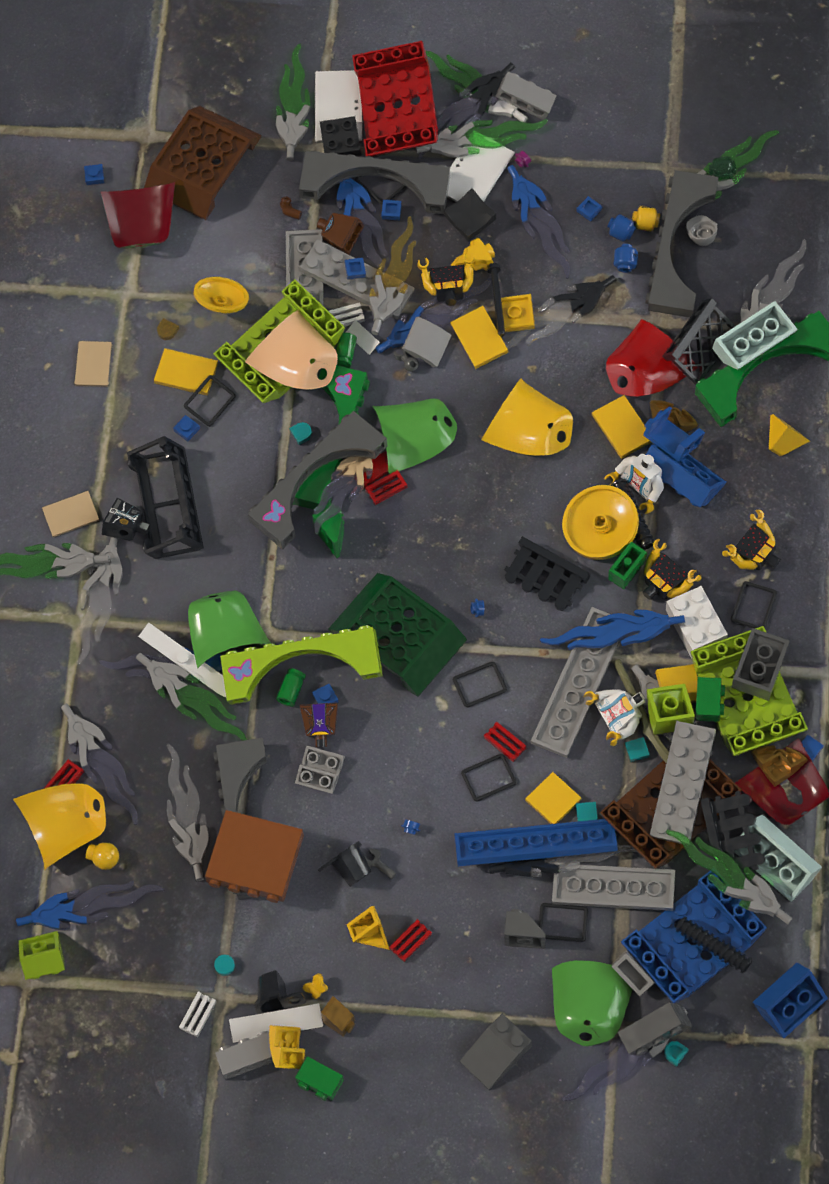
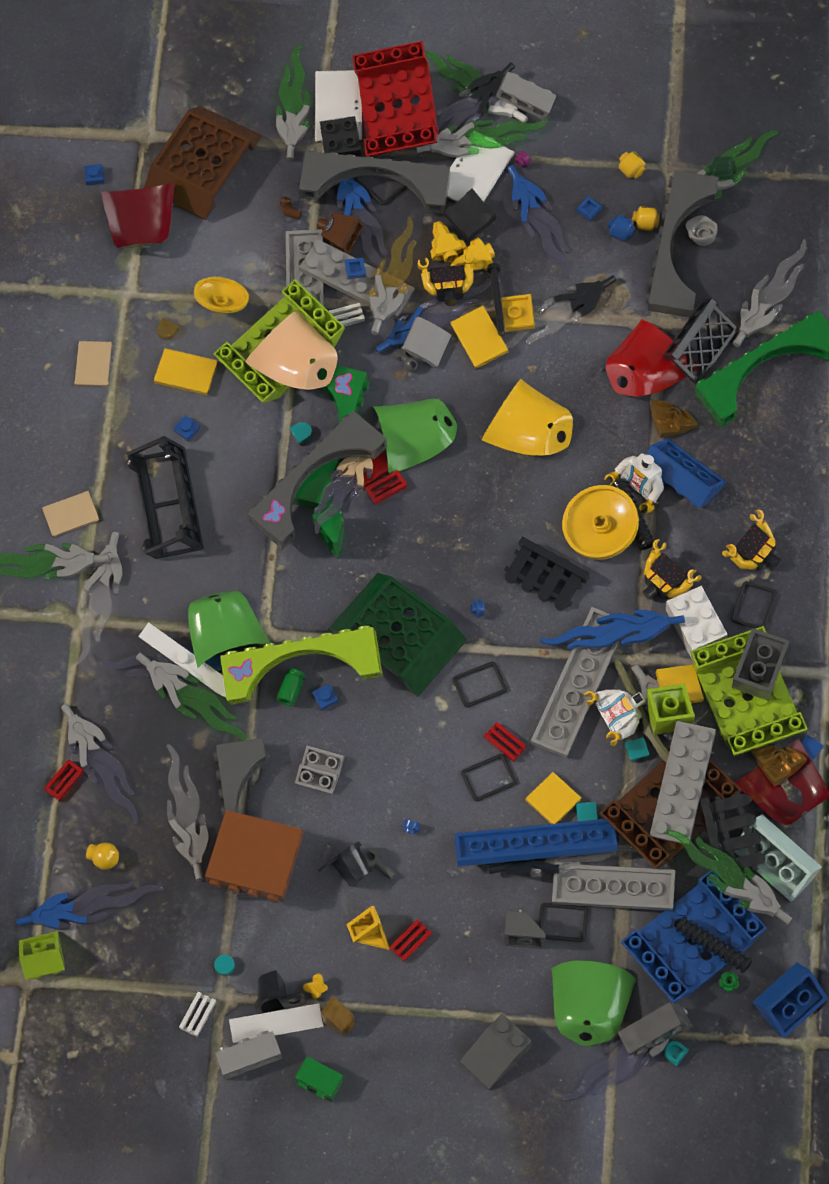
(59, 818): yellow piece -> none
(124, 521): black torso -> none
(199, 389): black piece -> none
(285, 1047): yellow slope -> none
(319, 721): torso -> none
(345, 349): green piece -> none
(364, 338): white sticker -> none
(391, 210): blue plate -> none
(445, 244): none -> yellow rock
(621, 426): yellow tile -> none
(625, 258): blue head -> none
(627, 565): green brick -> none
(632, 165): none -> yellow head
(632, 973): light grey brick -> none
(670, 437): blue panel -> none
(709, 699): green brick -> none
(729, 986): none -> green plate
(754, 336): light aqua slope -> none
(784, 437): yellow slope -> none

